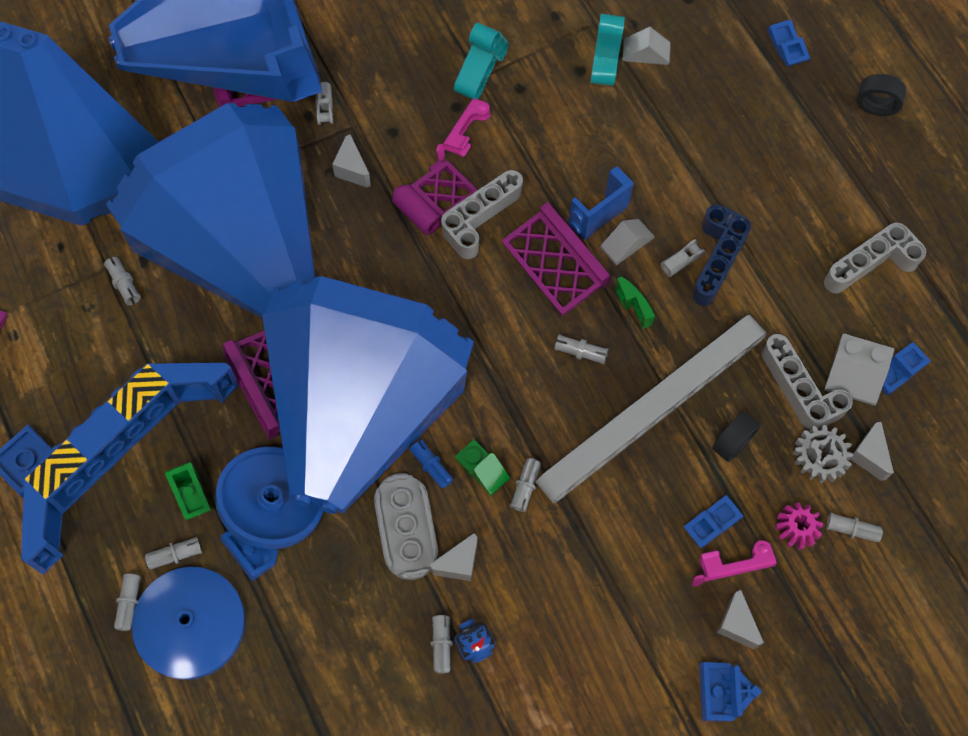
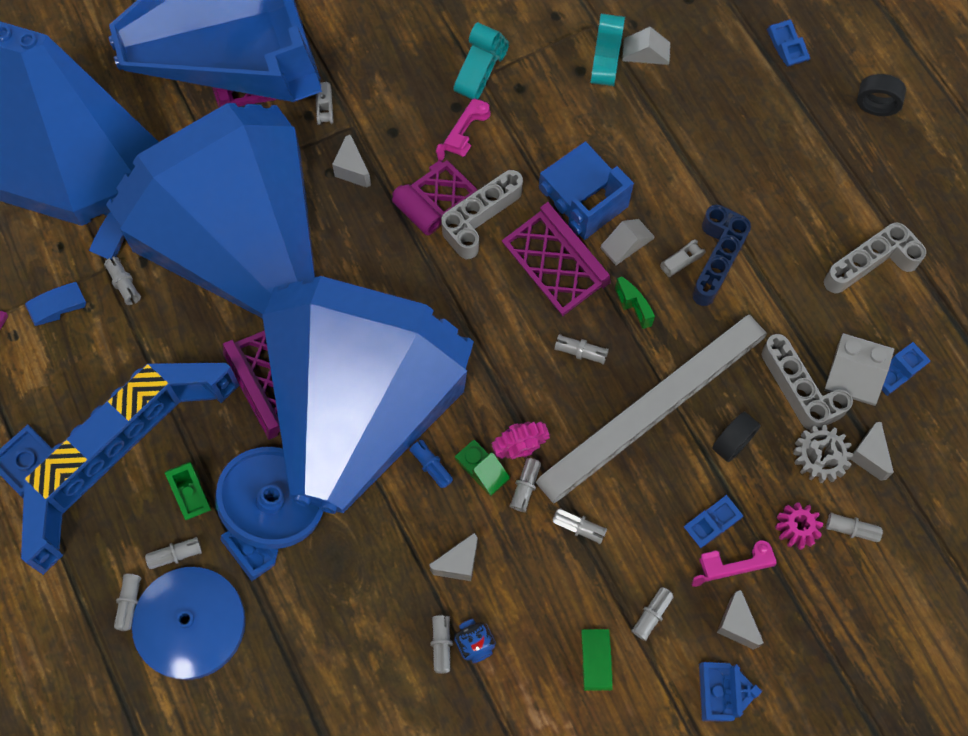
(52, 303): none -> blue slope
(108, 238): none -> blue slope
(405, 526): light grey tile -> none
(520, 440): none -> dark pink gear
(574, 175): none -> blue panel
(579, 525): none -> light grey axle
(596, 659): none -> green slope
(652, 614): none -> light grey axle

